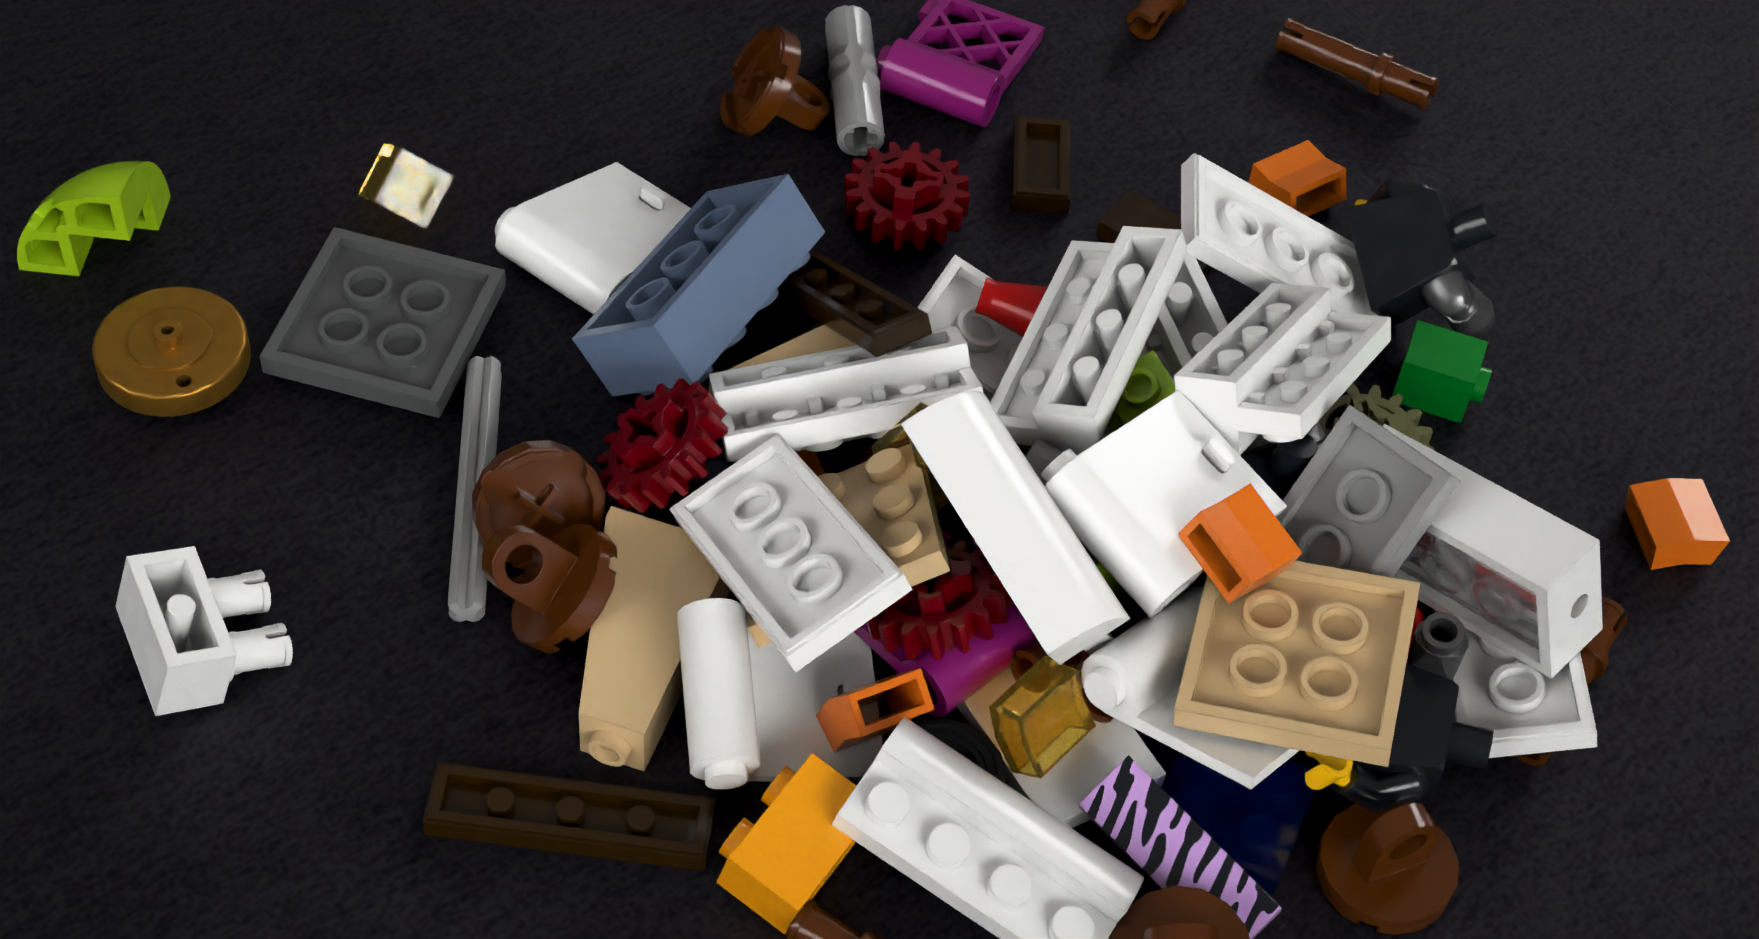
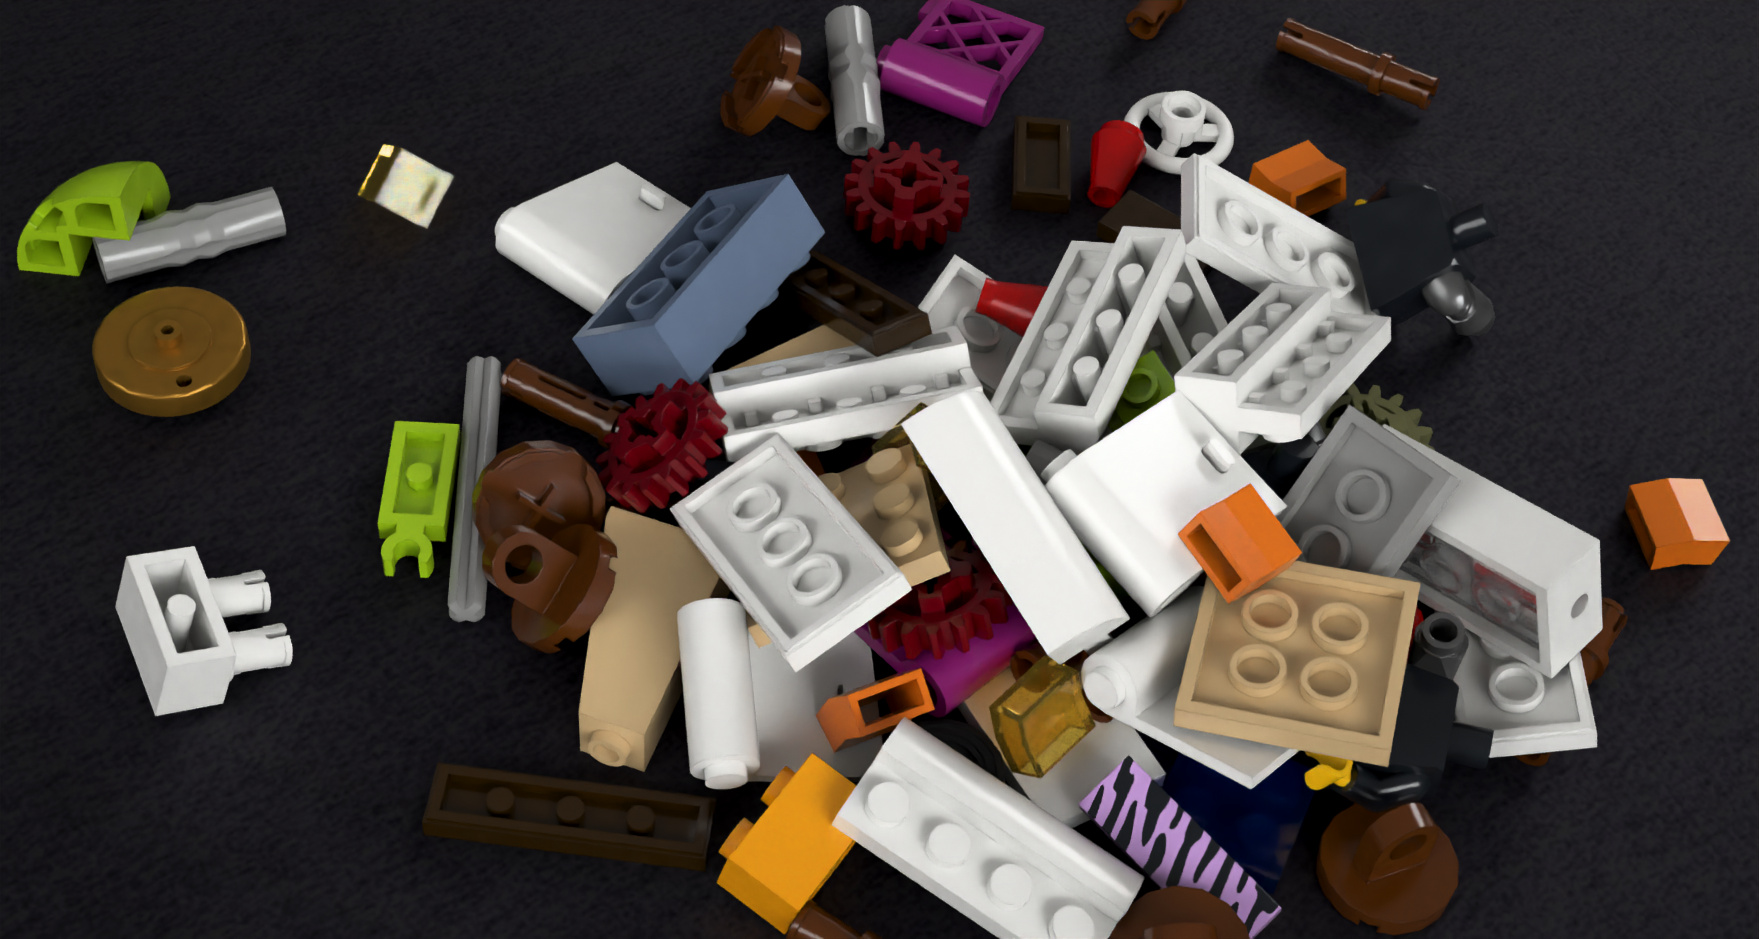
(192, 234): none -> light grey axle
(384, 322): dark grey plate -> none
(418, 492): none -> lime plate
(562, 399): none -> reddish brown pin
(1115, 158): none -> red cone
(1182, 123): none -> white piece
(1442, 372): green brick -> none

